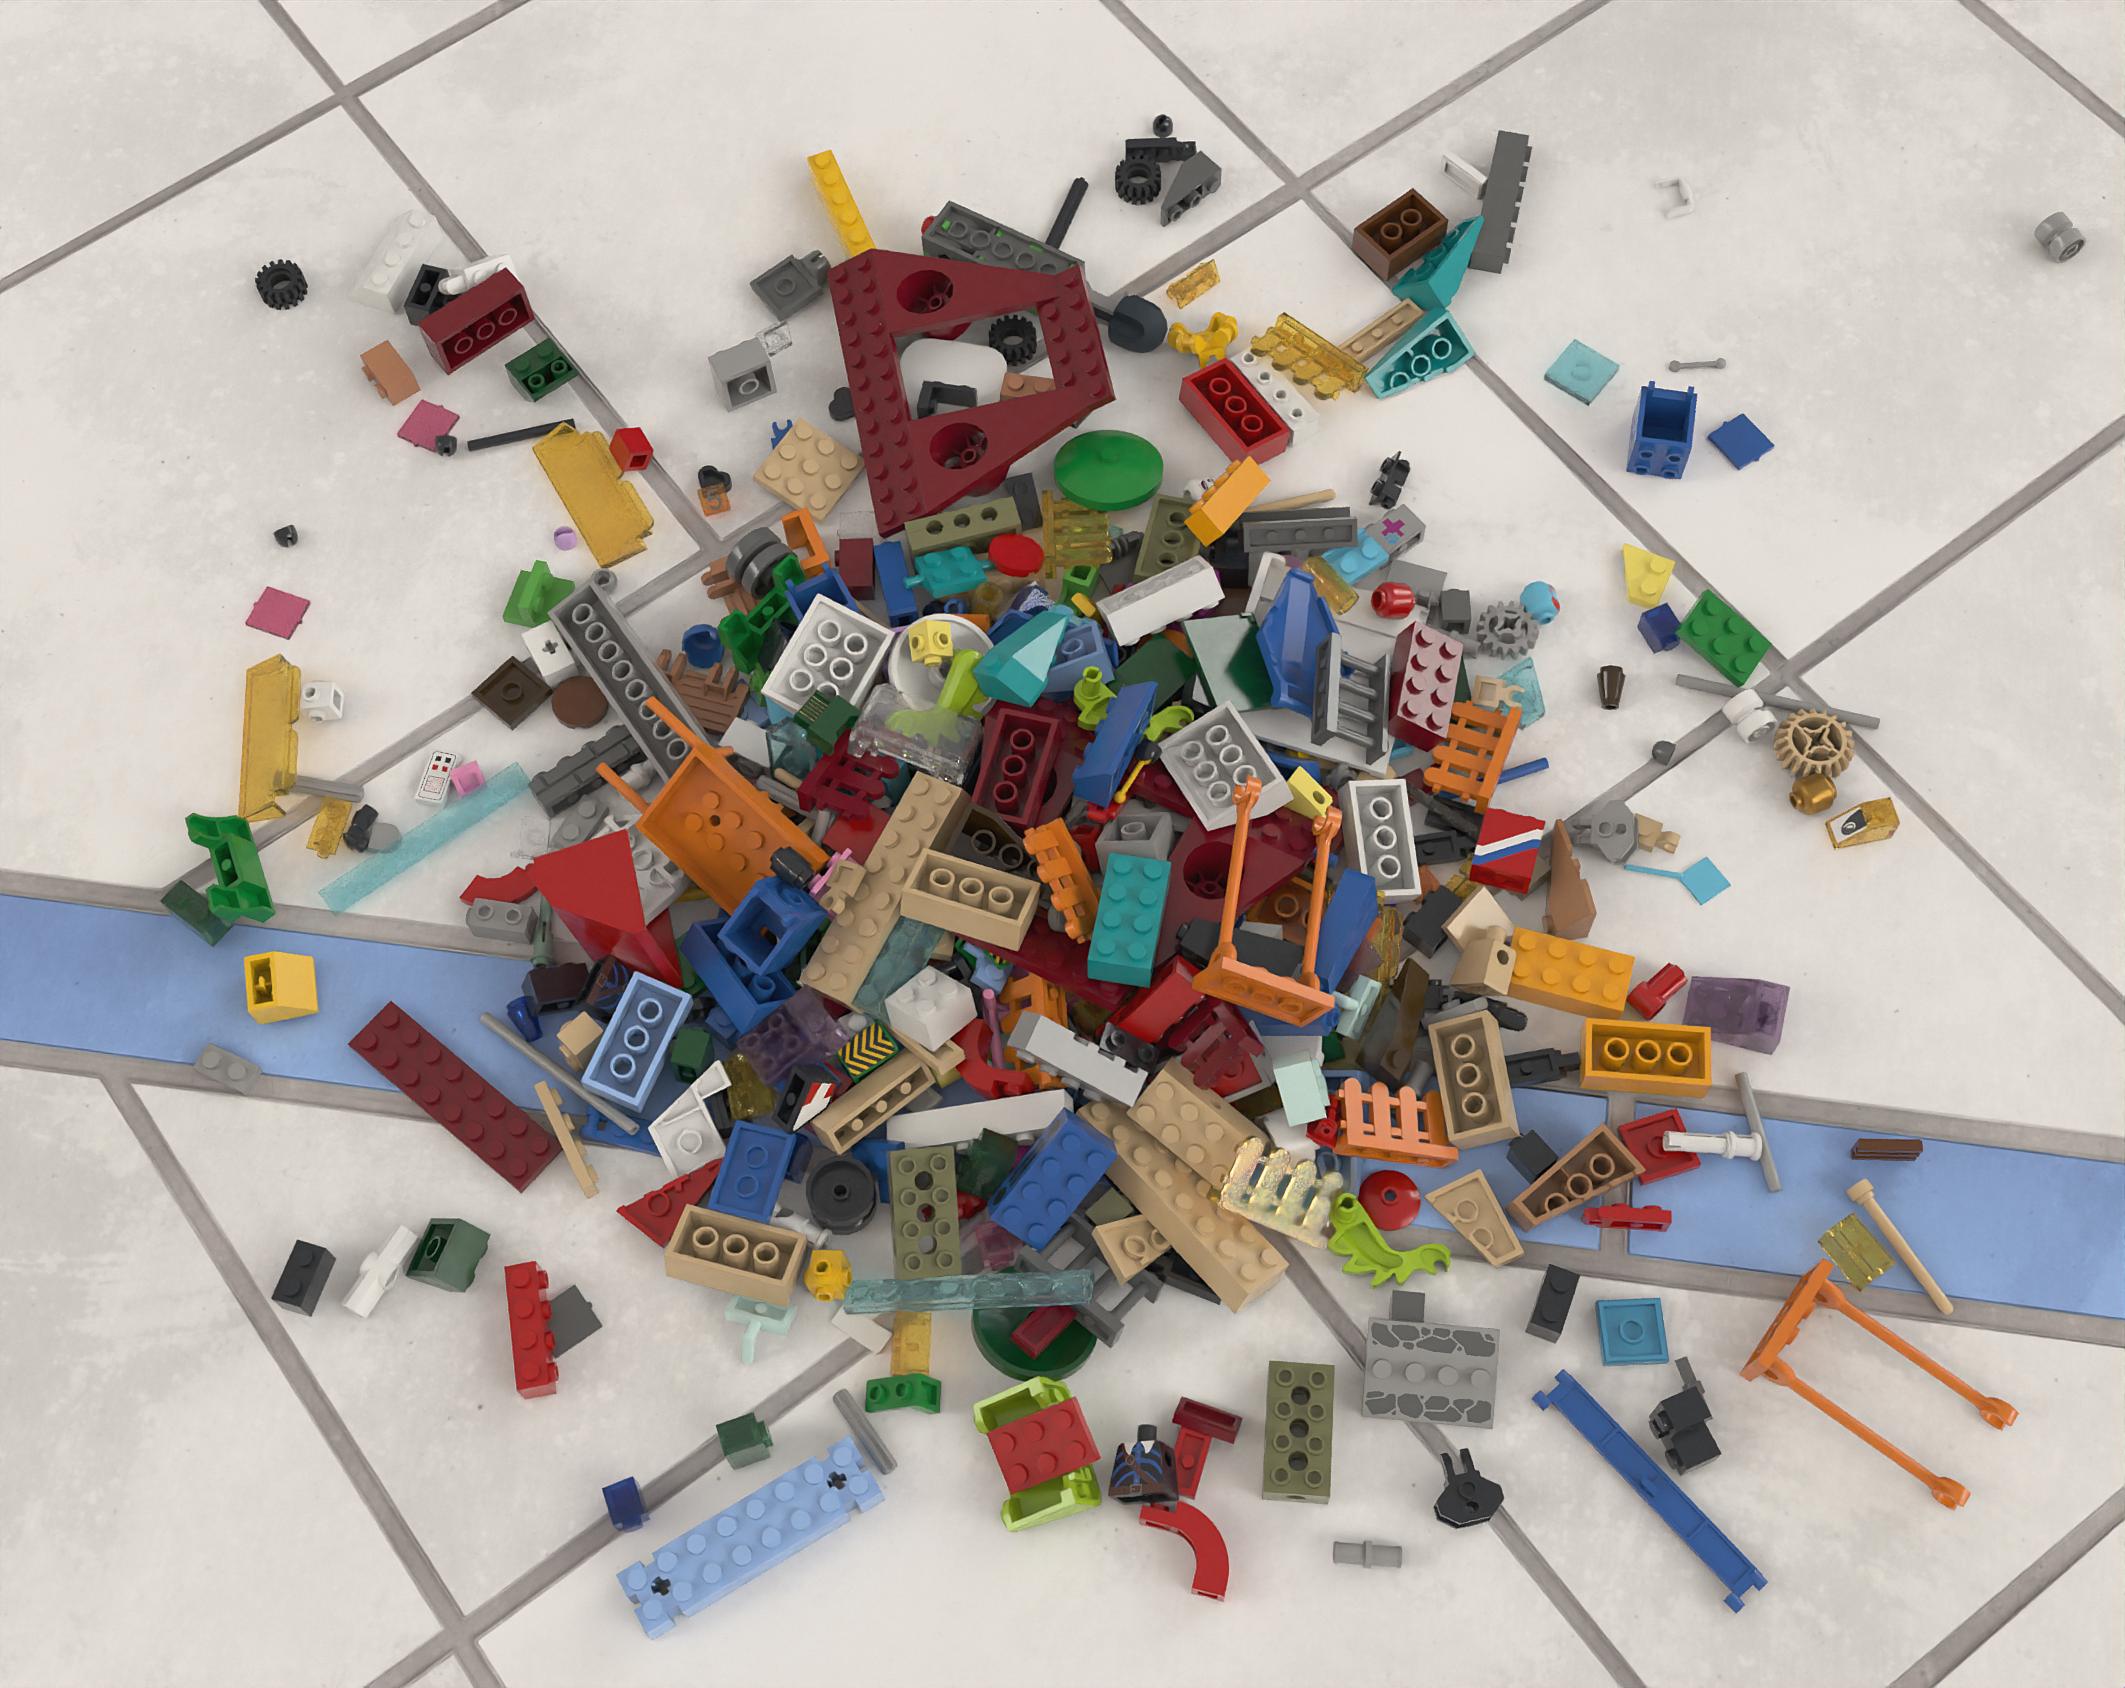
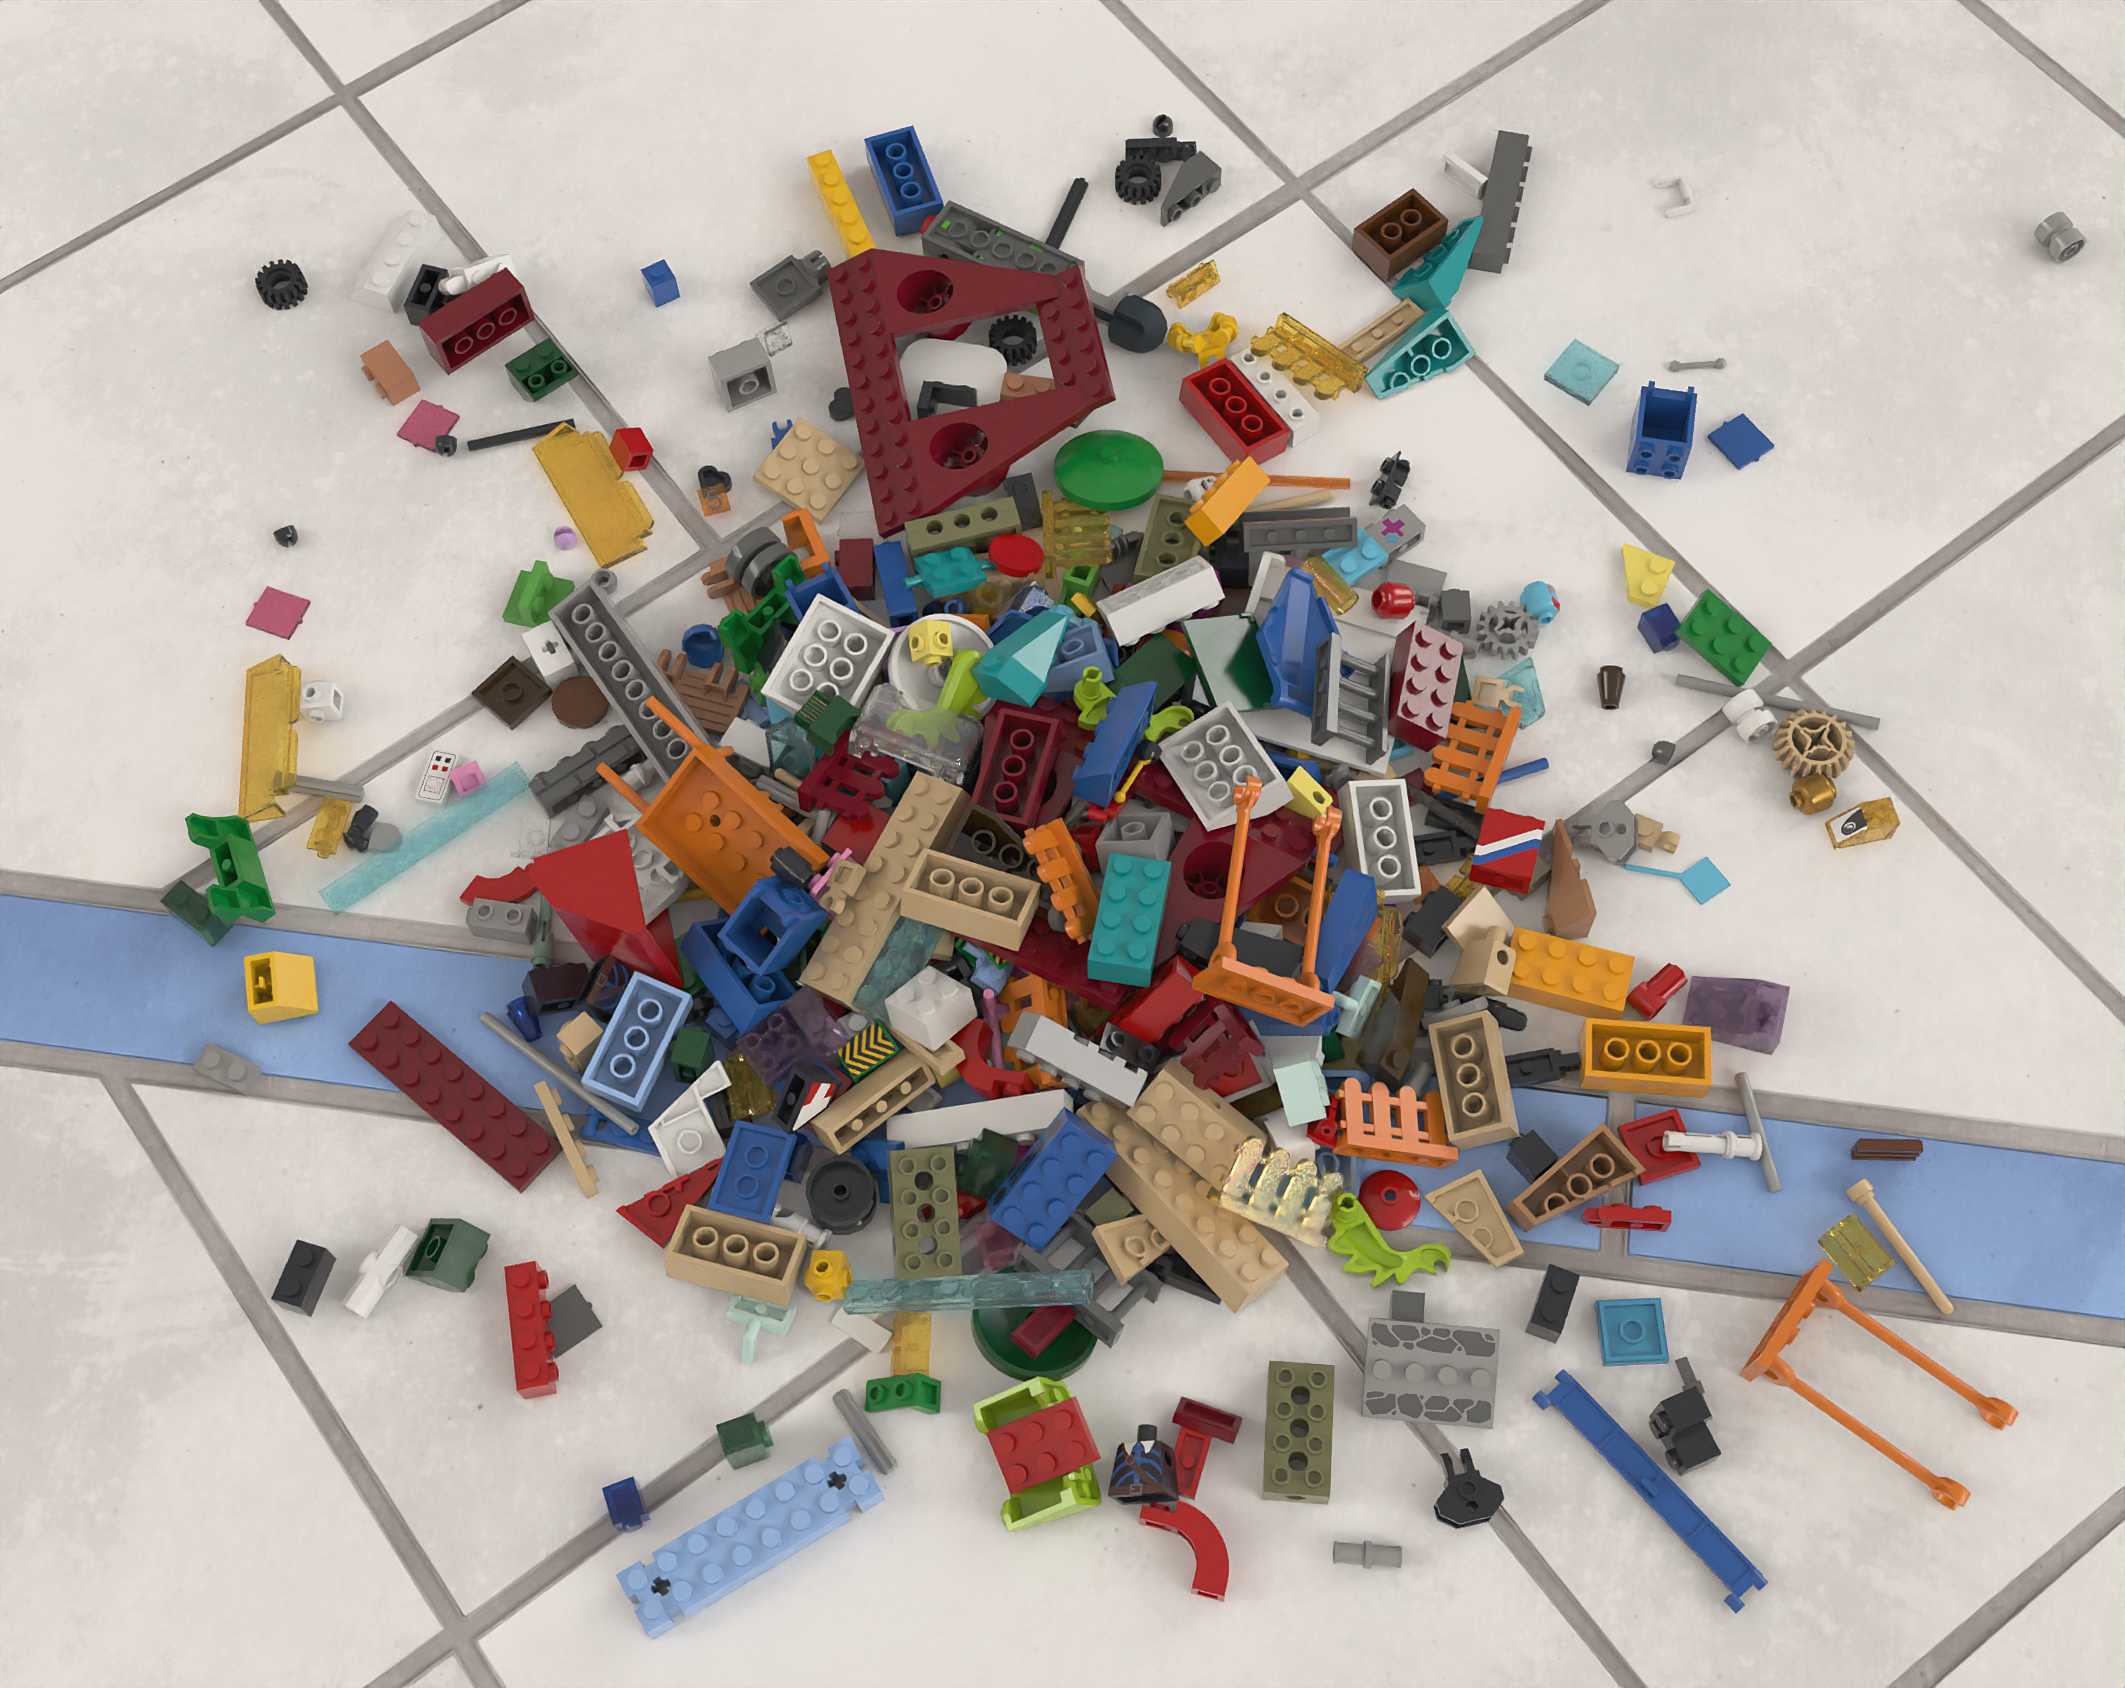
(660, 283): none -> blue brick
(903, 179): none -> blue brick
(1276, 480): none -> clear orange piece

